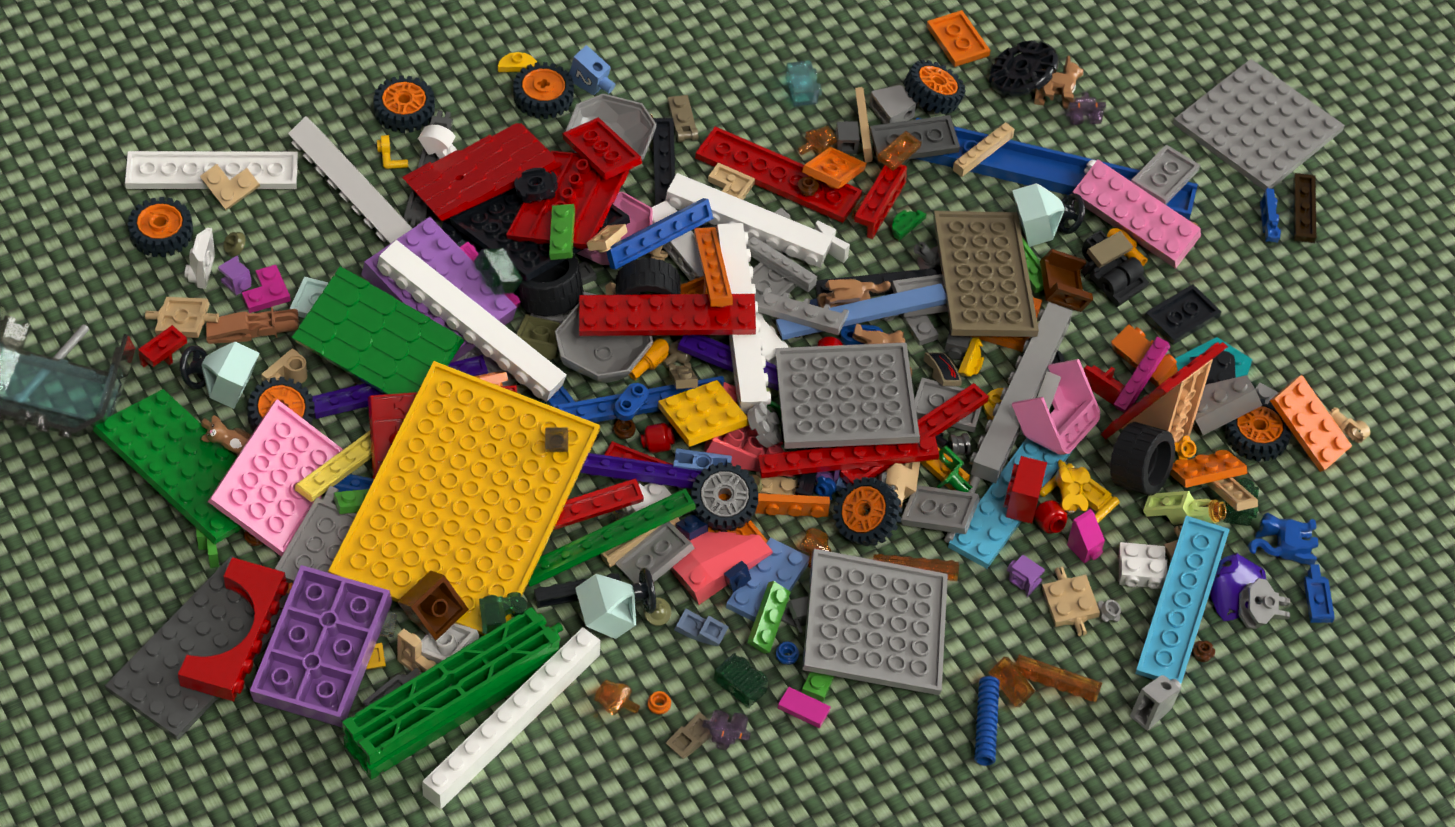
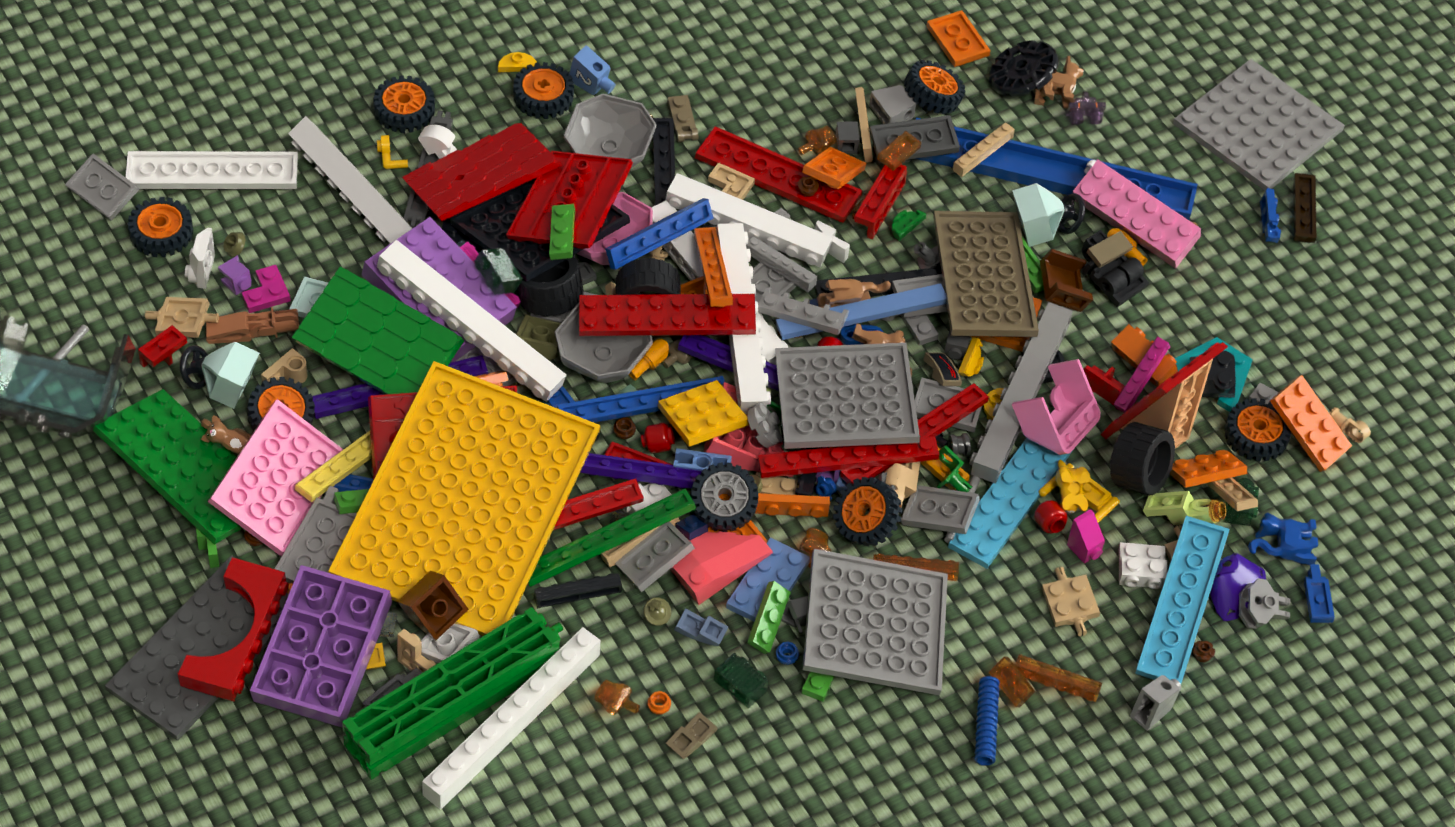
(102, 186): none -> light grey tile
(229, 191): tan plate -> none
(495, 609): clear green brick -> none
(545, 187): black plate -> none
(556, 439): clear smoke plate -> none
(602, 148): red plate -> none
(607, 237): tan plate -> none
(610, 603): light aqua piece -> none
(632, 400): blue plate -> none
(682, 376): dark tan plate -> none
(724, 732): clear purple hips -> none
(737, 576): dark blue plate -> none
(802, 83): clear light blue brick -> none
(804, 707): dark pink tile -> none
(1024, 489): red brick -> none
(1025, 574): medium lavender window -> none
(1049, 388): white sticker -> none
(1109, 610): light grey plate -> none
(1166, 174): light grey plate -> none
(1182, 314): black plate -> none
(1190, 448): light orange plate -> none
(1225, 402): light grey wedge -> none

